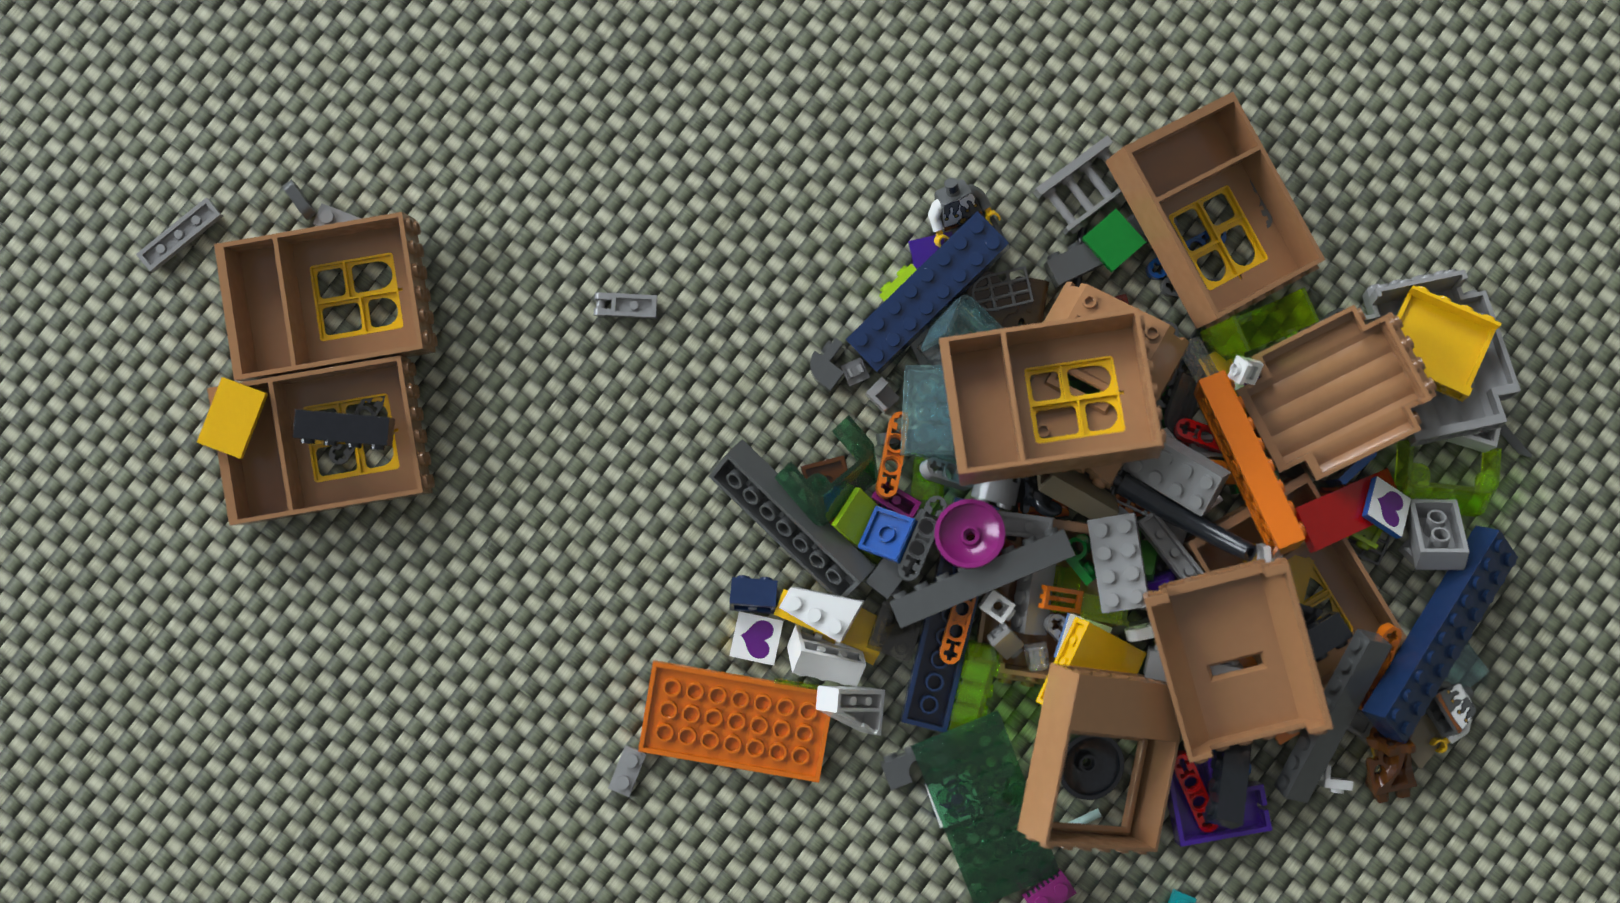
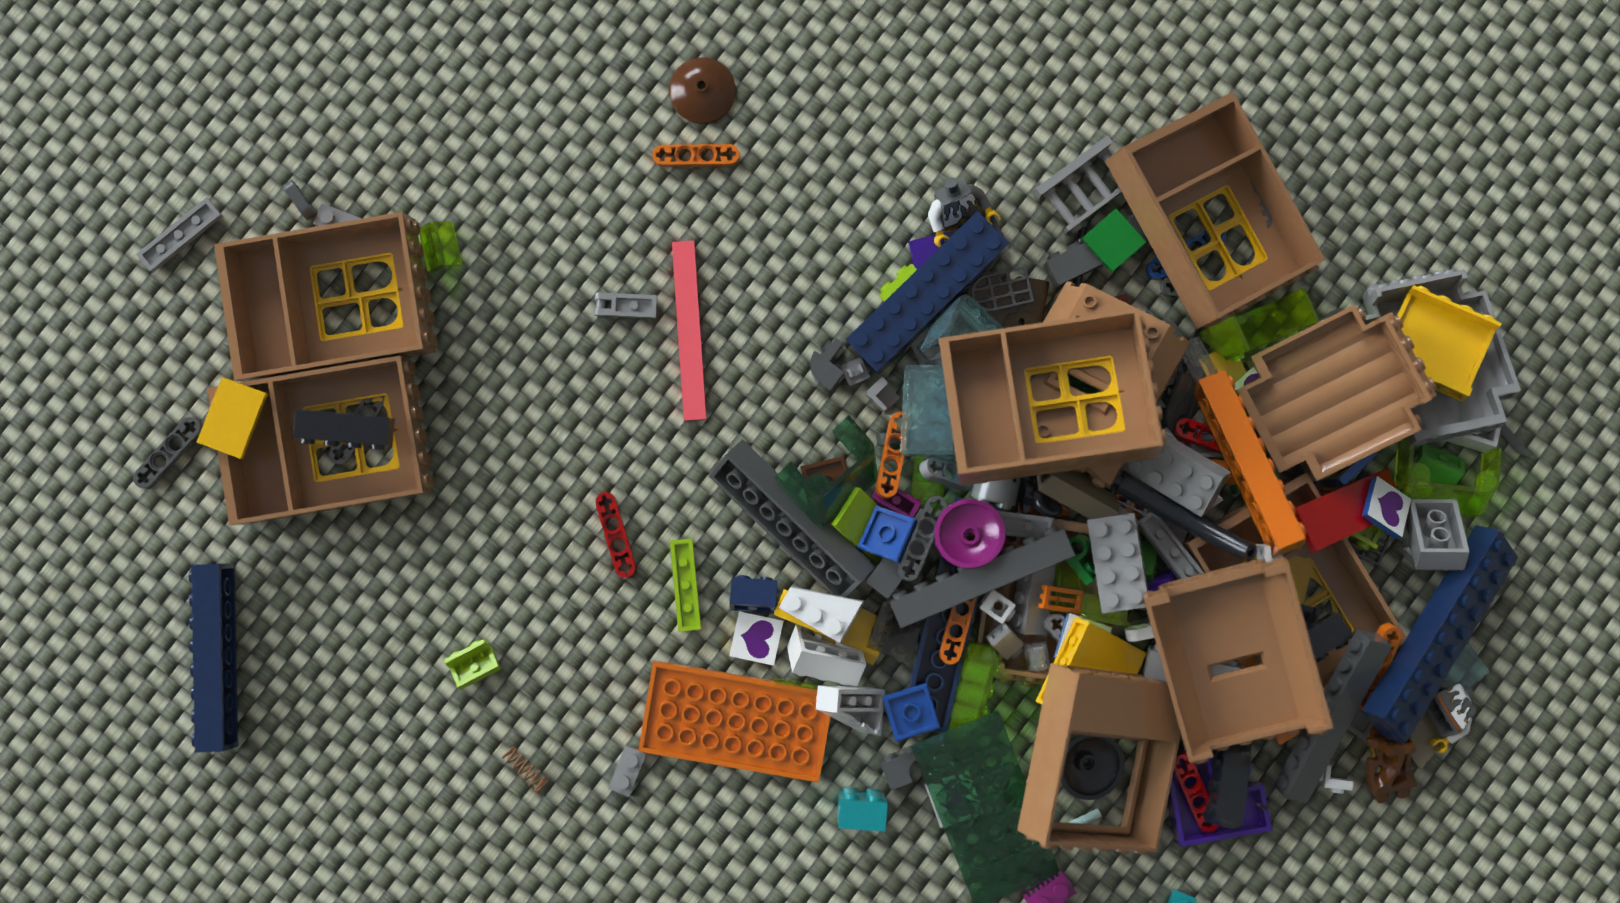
(166, 450): none -> dark grey beam
(214, 657): none -> dark blue brick
(440, 245): none -> clear neon green panel
(473, 663): none -> lime bracket
(542, 783): none -> medium nougat piece
(619, 533): none -> red beam
(685, 585): none -> lime plate
(689, 330): none -> coral tile
(696, 151): none -> orange beam
(705, 104): none -> reddish brown dish
(861, 809): none -> teal brick
(911, 712): none -> blue tile
(1245, 370): white bracket -> none
(1443, 466): none -> bright green panel

